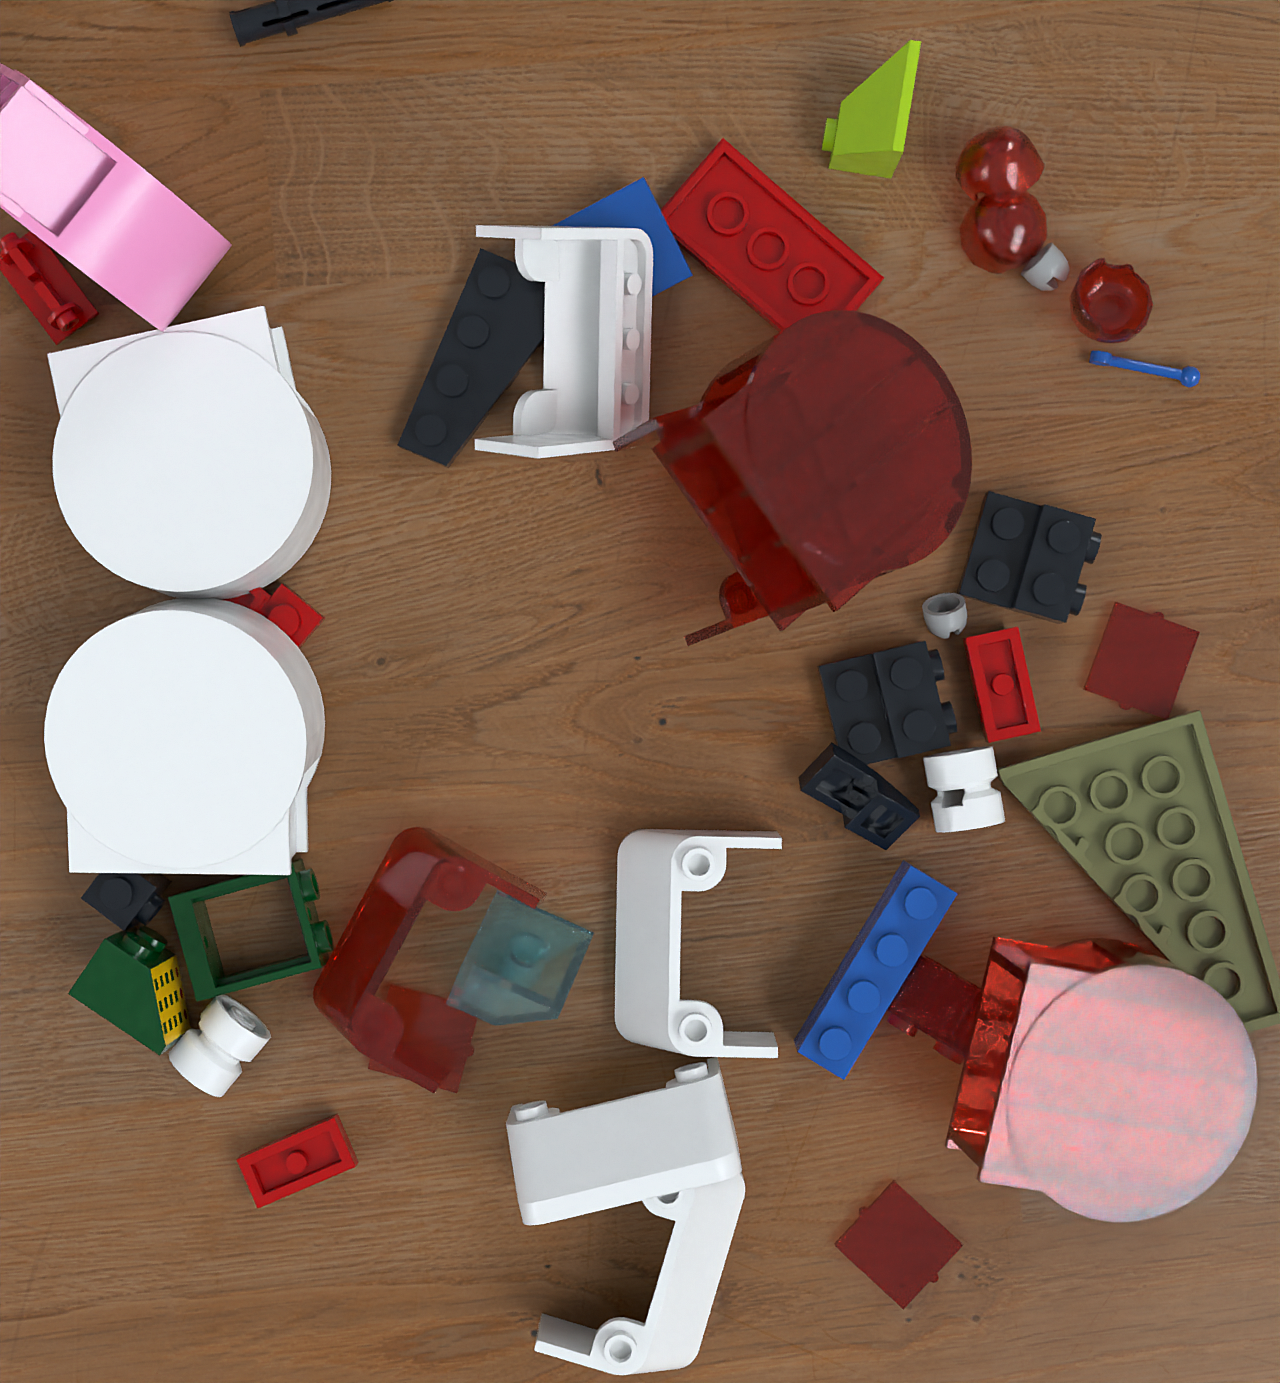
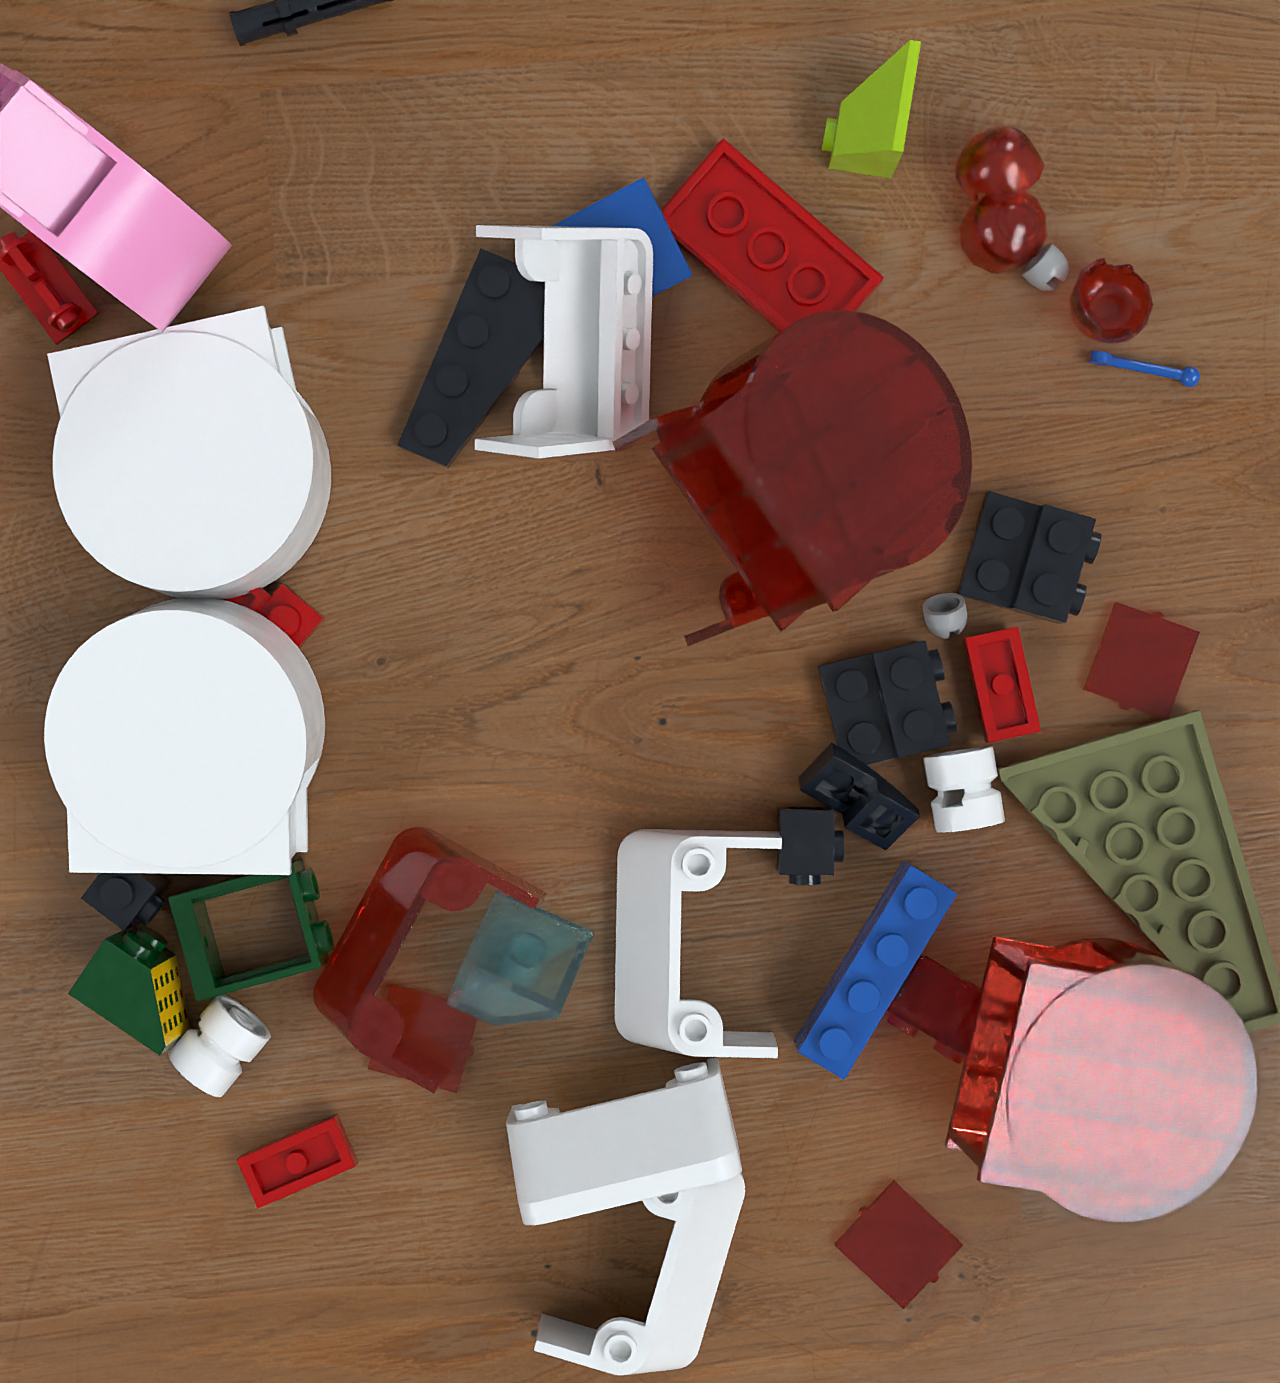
(808, 844): none -> black brick

